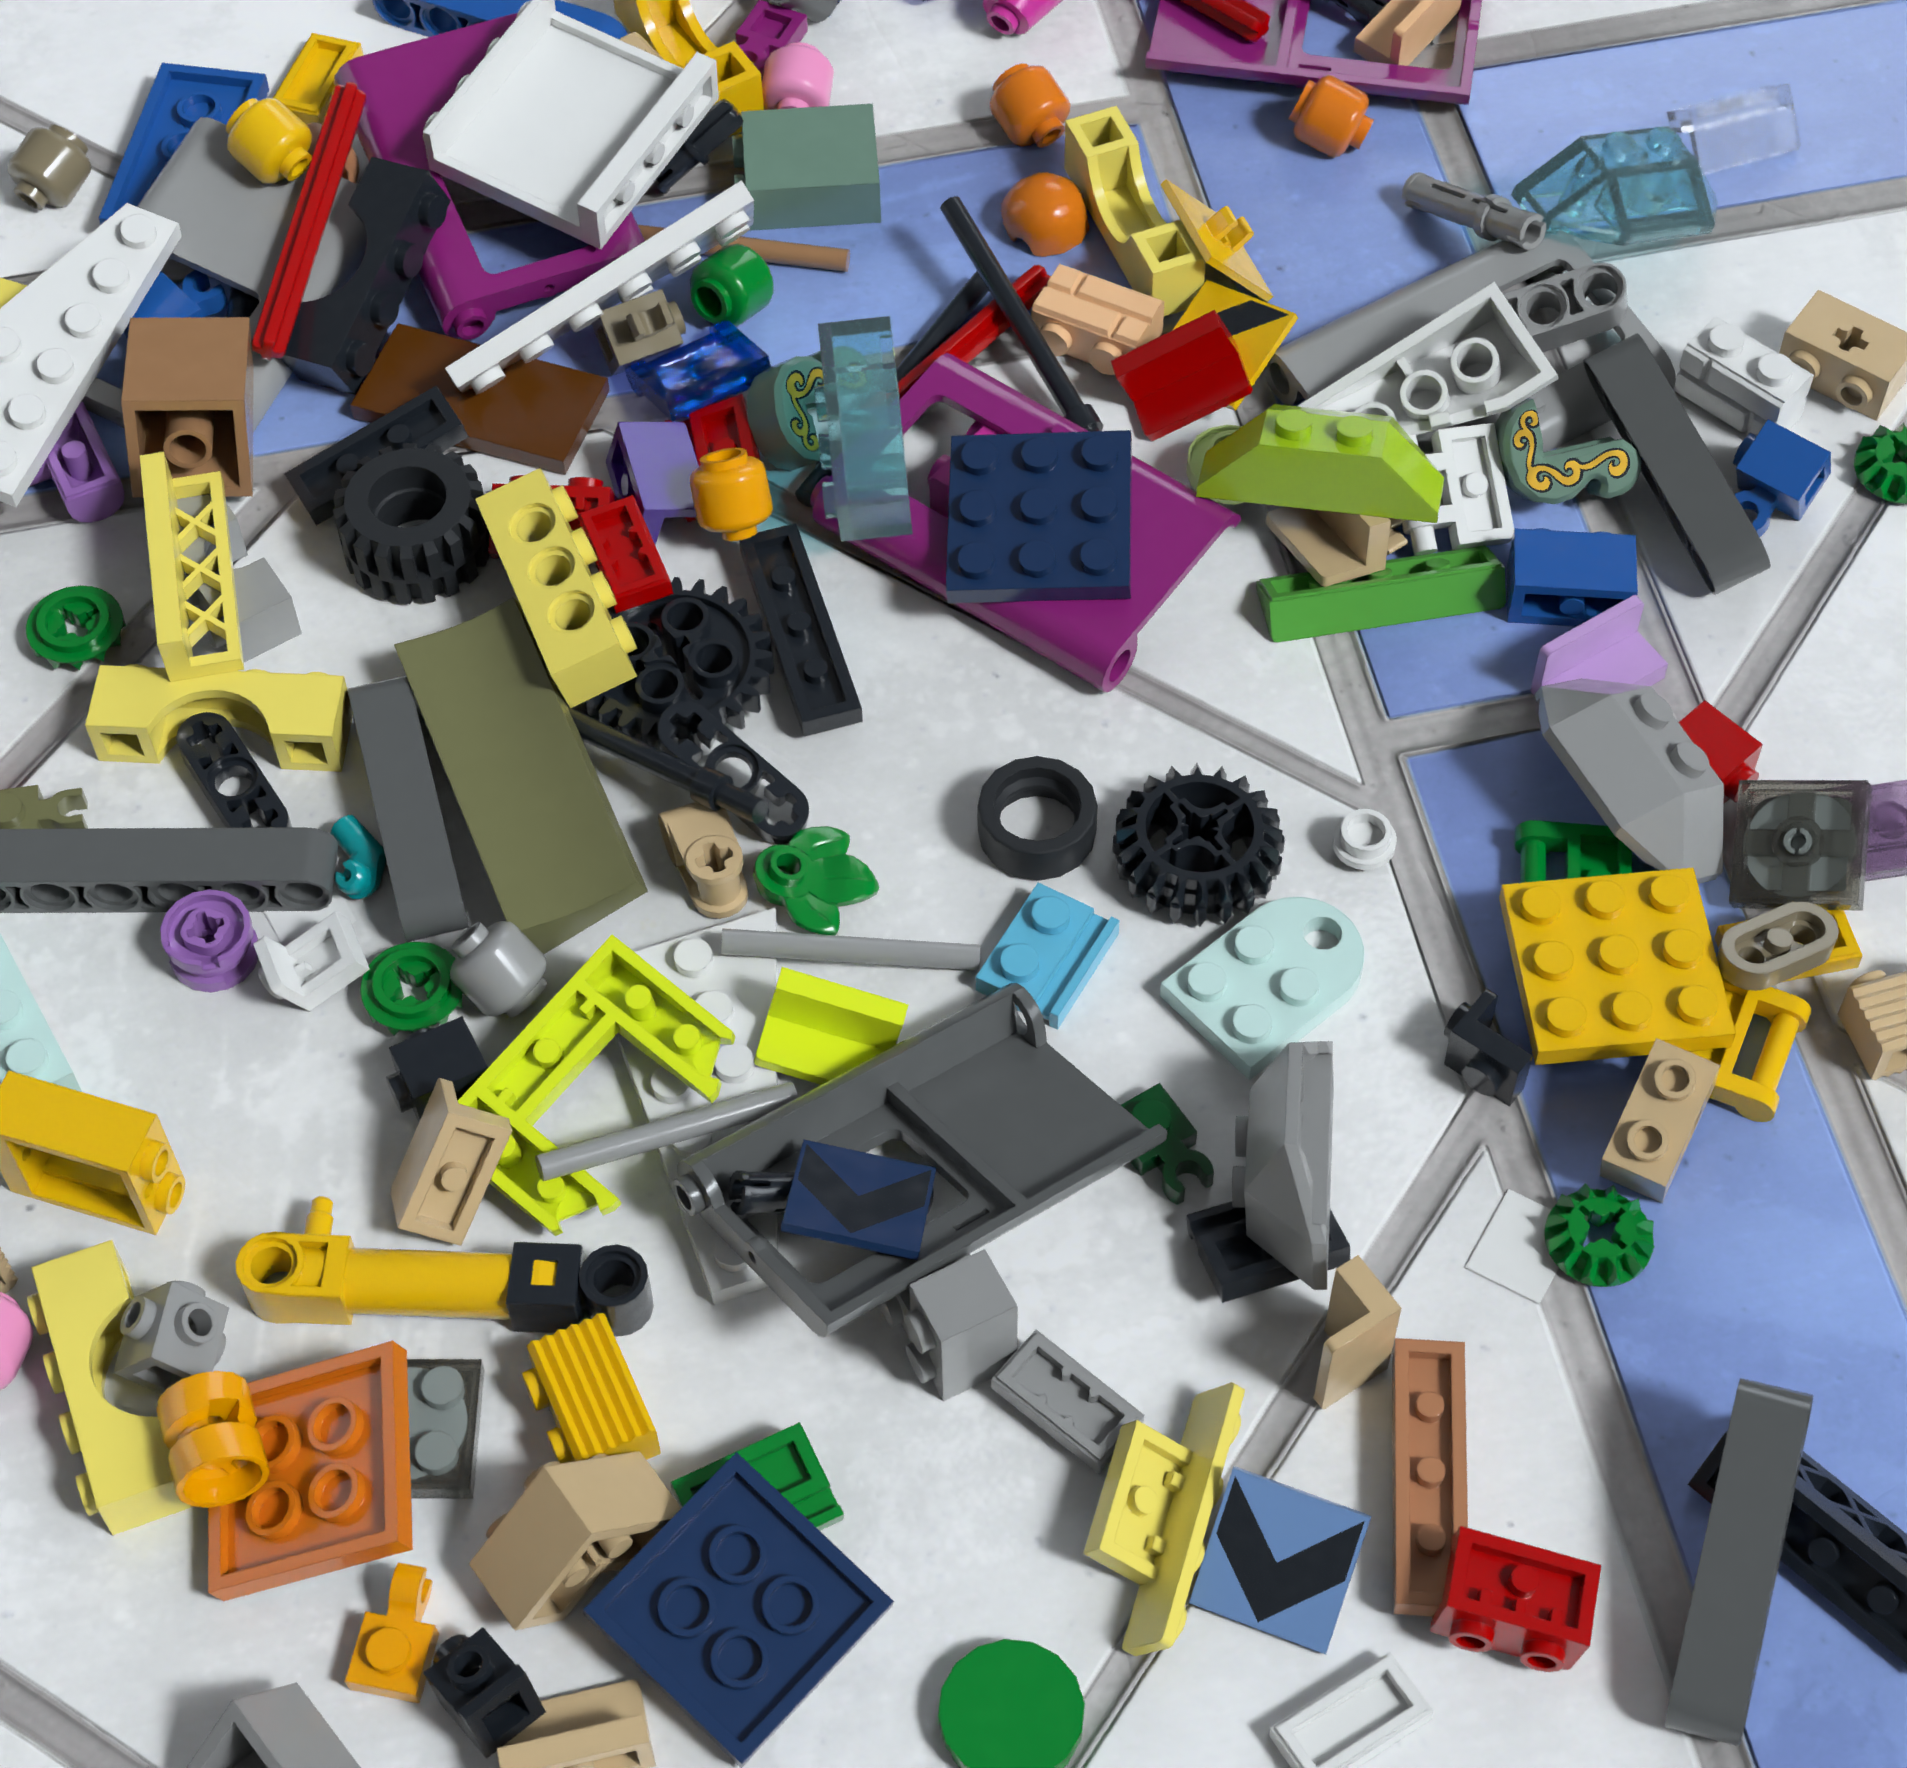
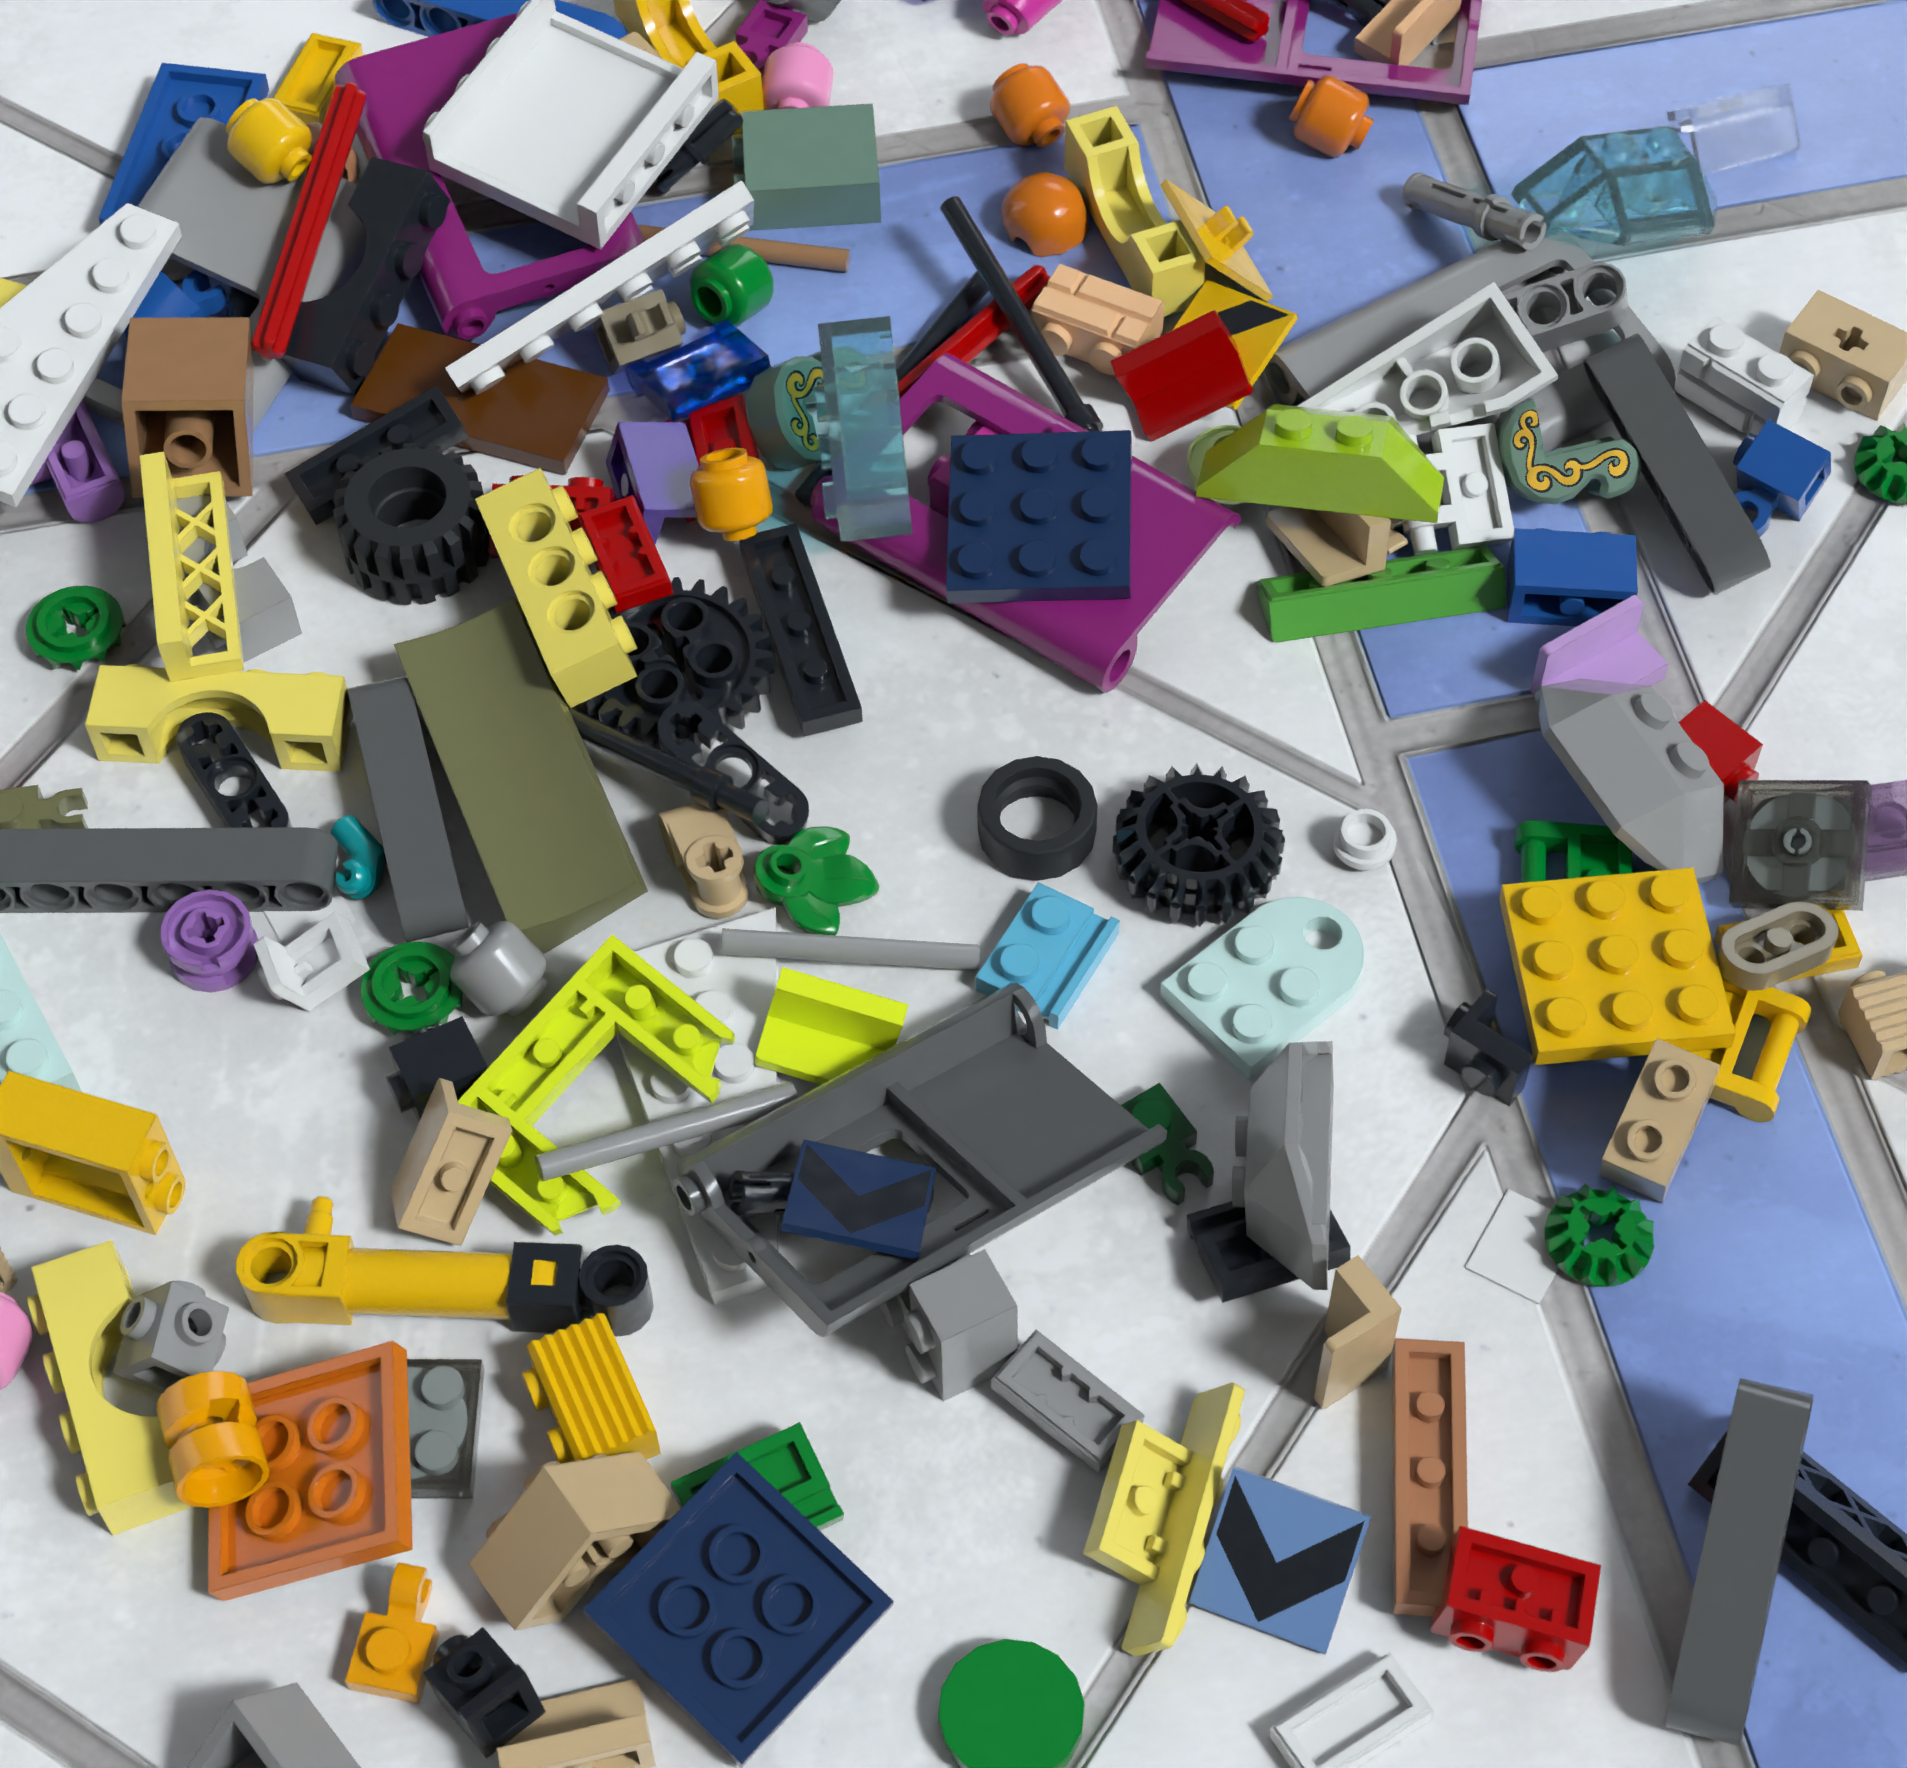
(49, 167): dark tan head -> none

